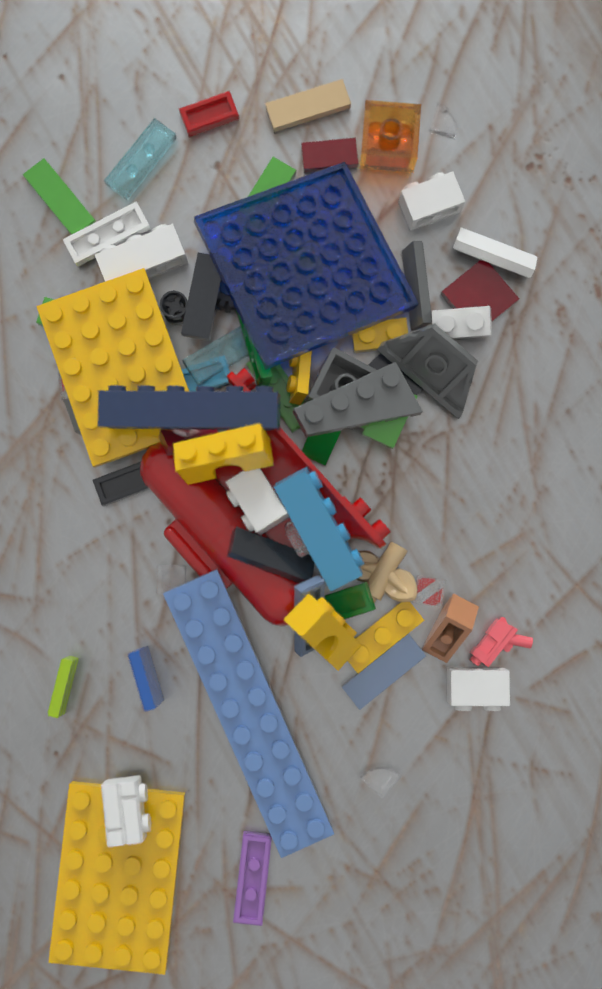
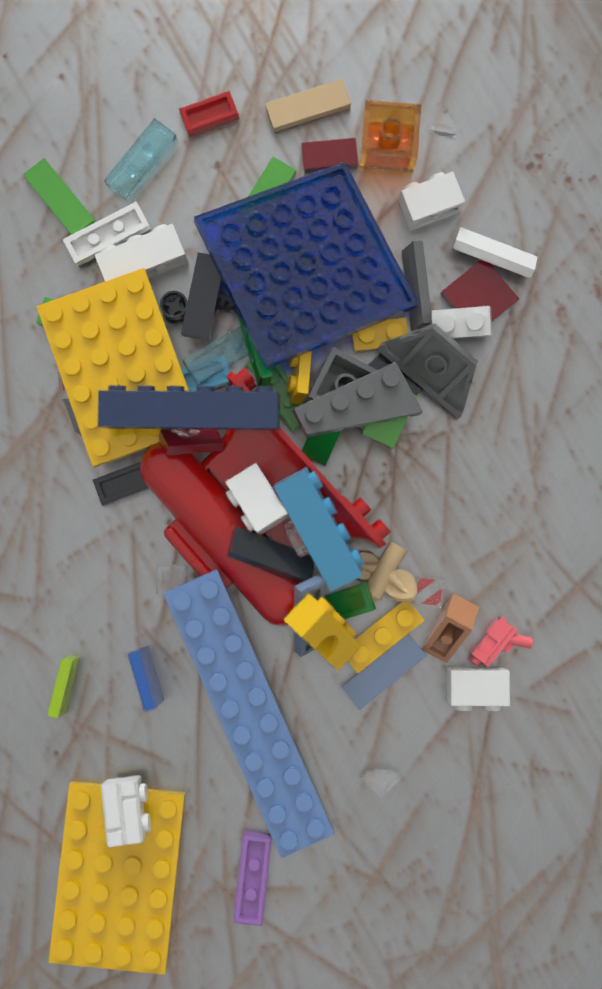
(242, 447): yellow arch -> none

